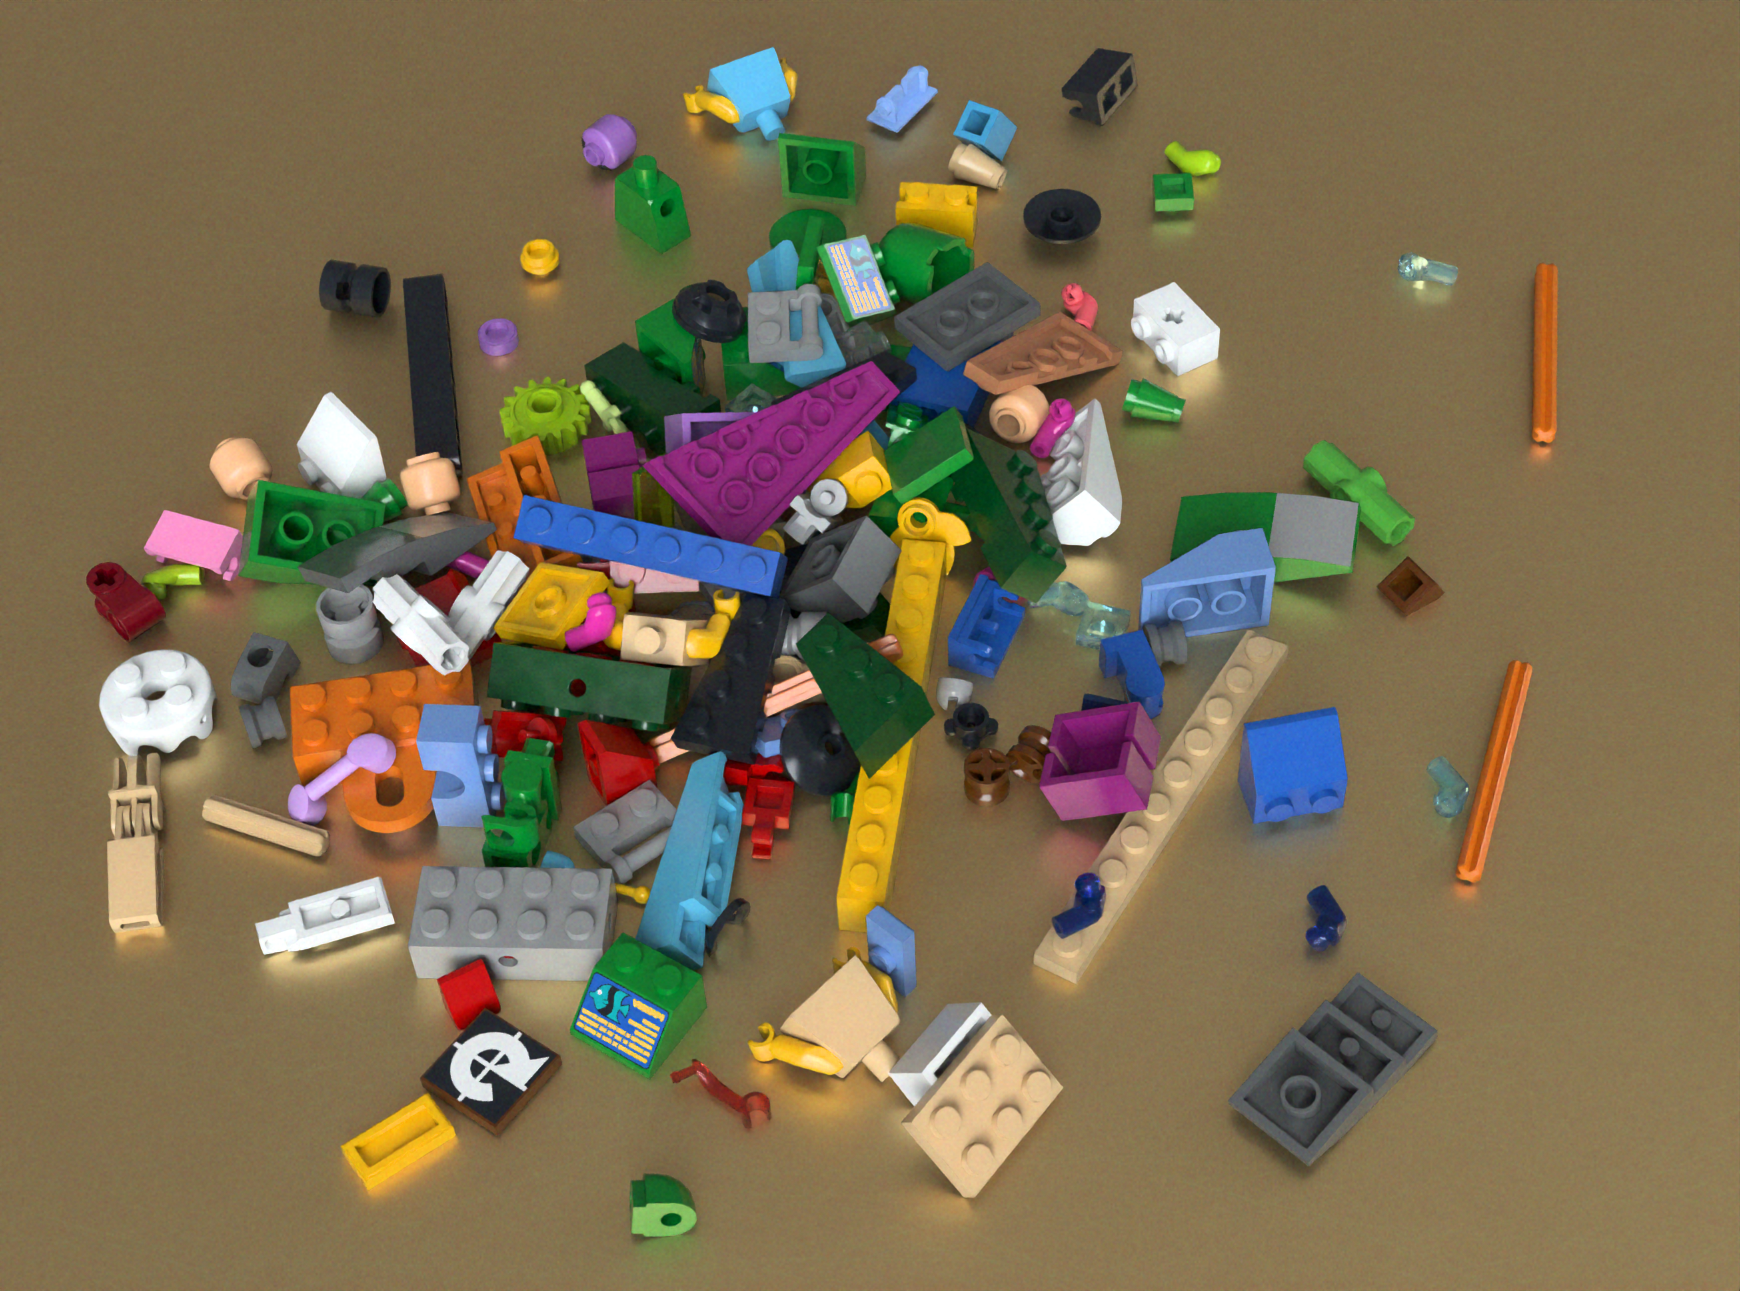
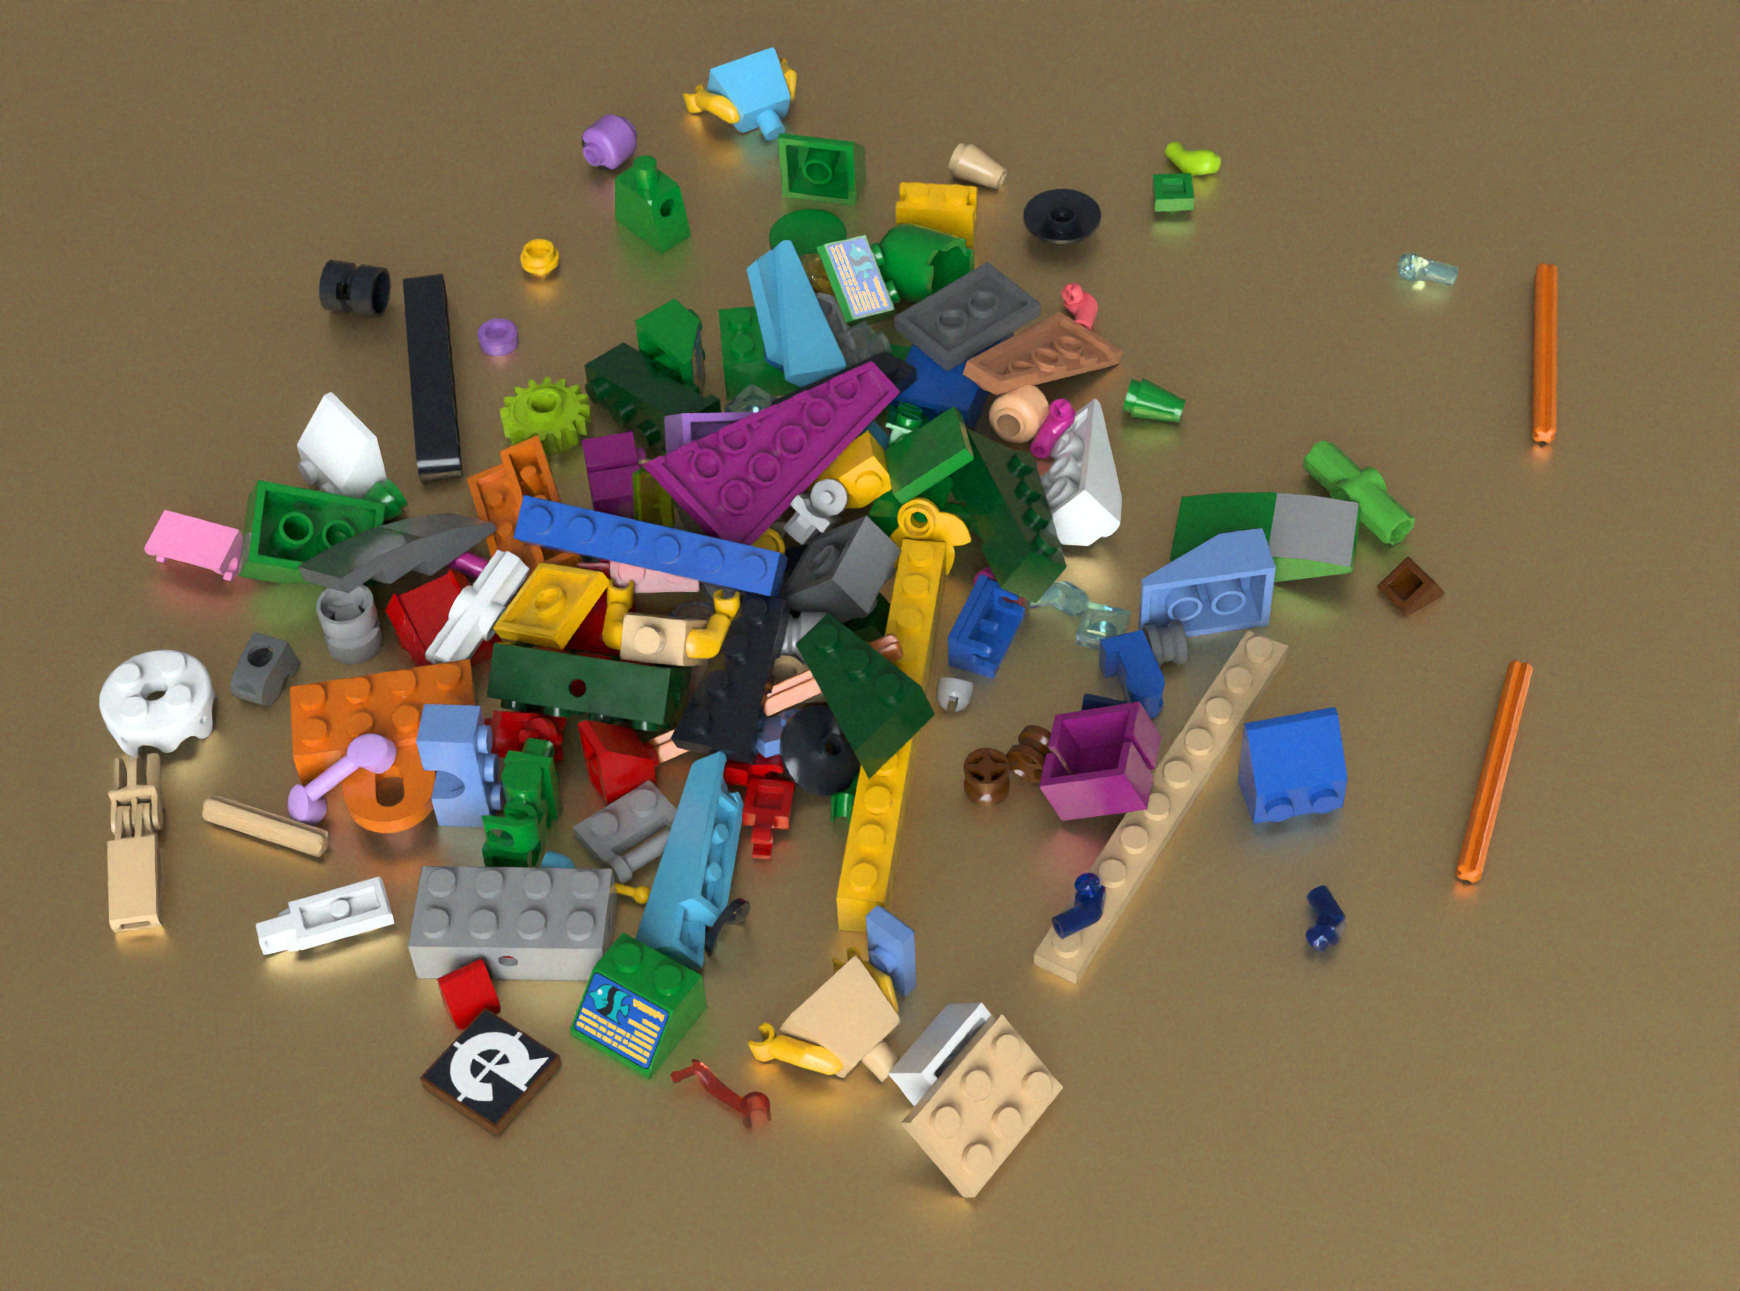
(123, 600): dark red piece -> none
(173, 575): lime arm -> none
(239, 465): light nougat head -> none
(263, 721): dark grey wheel -> none
(398, 1141): yellow tile -> none
(421, 624): white piece -> none
(430, 483): light nougat head -> none
(598, 623): dark pink arm -> none
(608, 413): yellowish green piece -> none
(660, 1206): green piece -> none
(709, 312): black piece -> none
(771, 325): light grey plate -> none
(809, 254): green tile -> none
(903, 100): light blue hinge -> none
(971, 716): black plate -> none
(985, 129): dark azure brick -> none
(1101, 85): black hinge -> none
(1175, 329): white brick -> none
(1333, 1069): dark grey slope -> none
(1453, 788): clear light blue arm -> none

